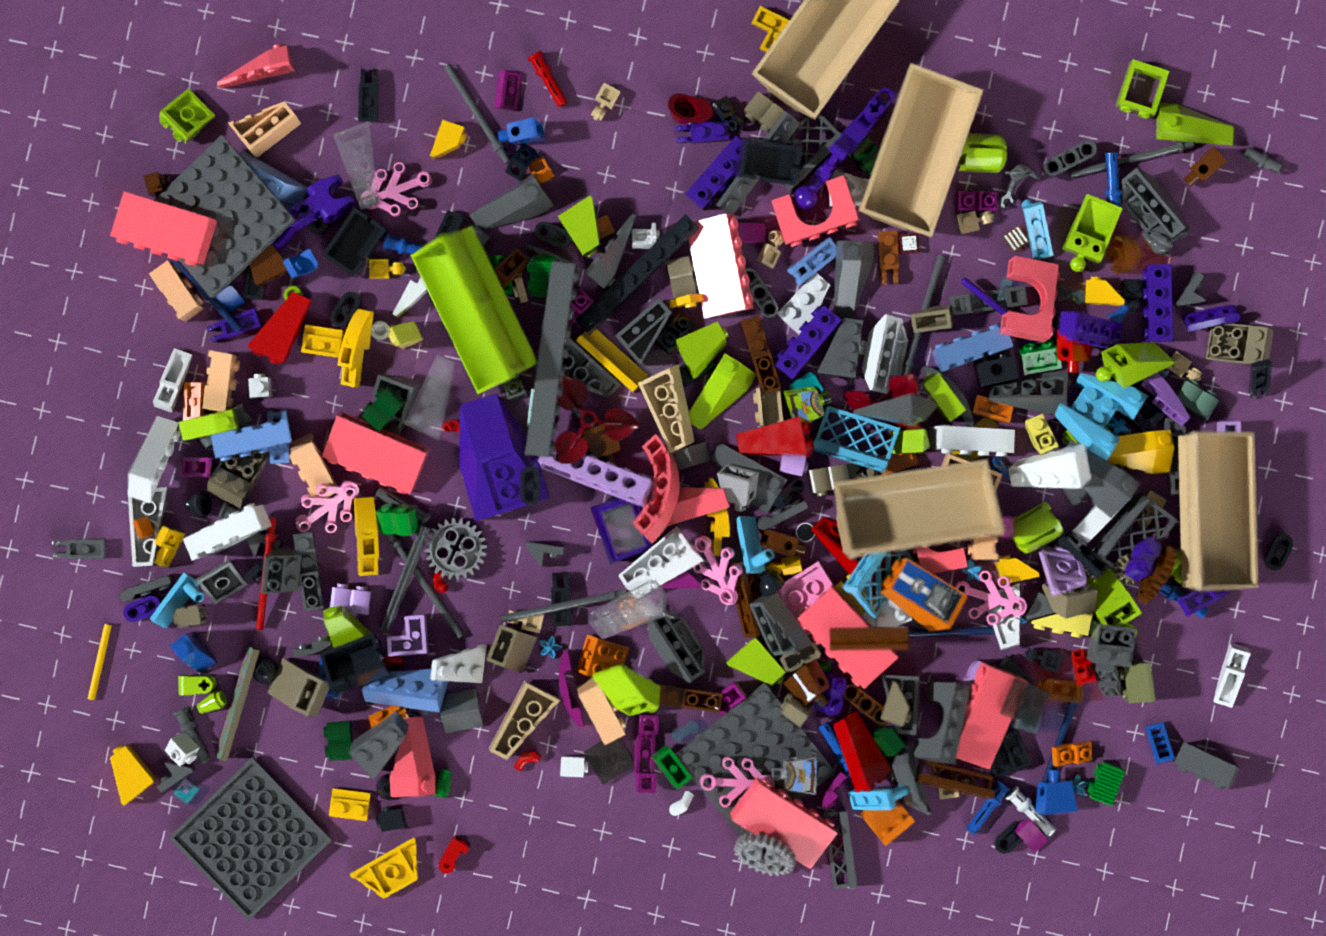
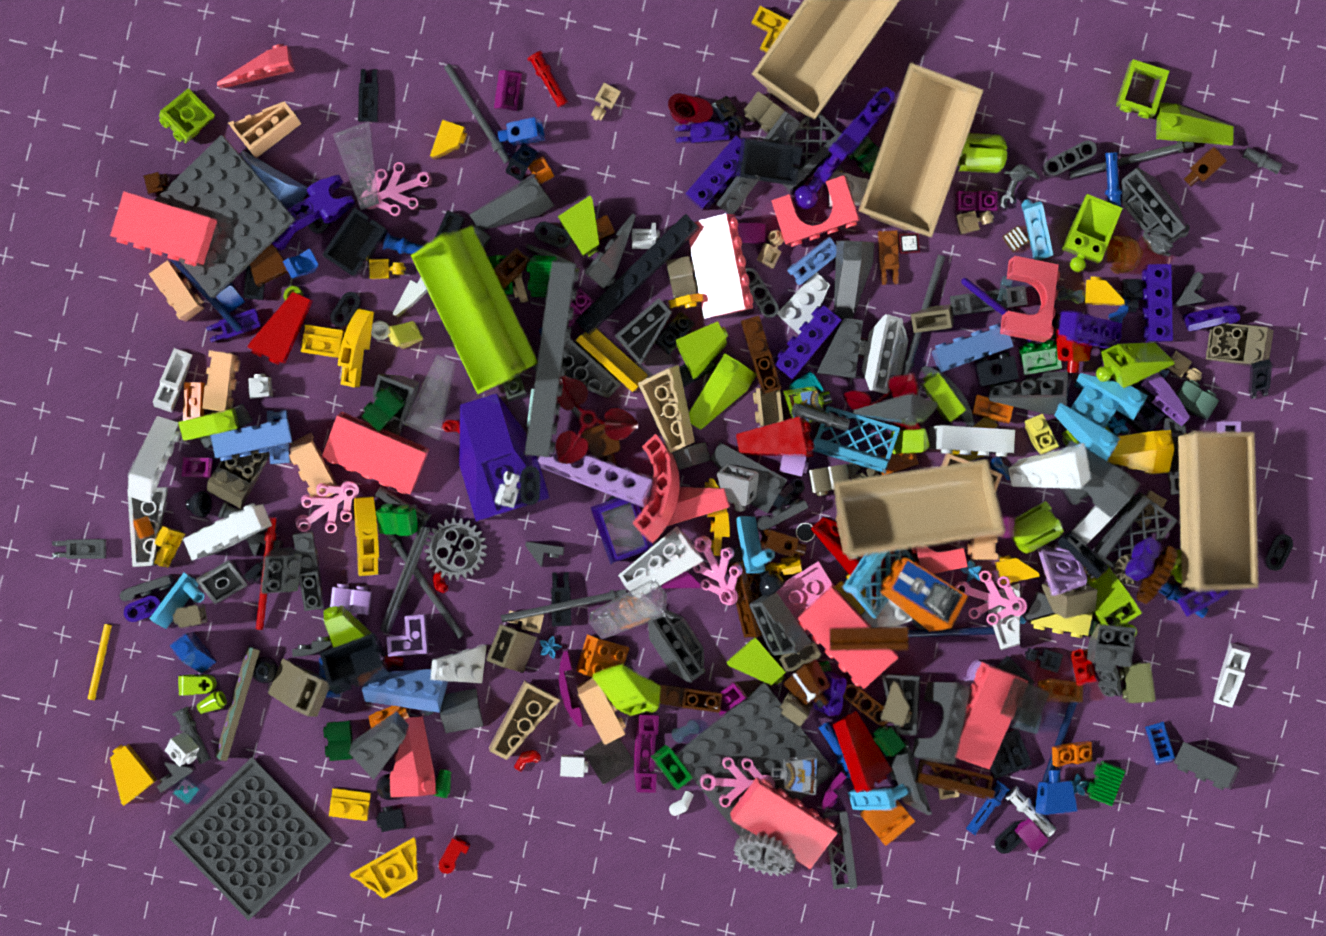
(508, 493): none -> white plate
(828, 419): none -> dark grey pin

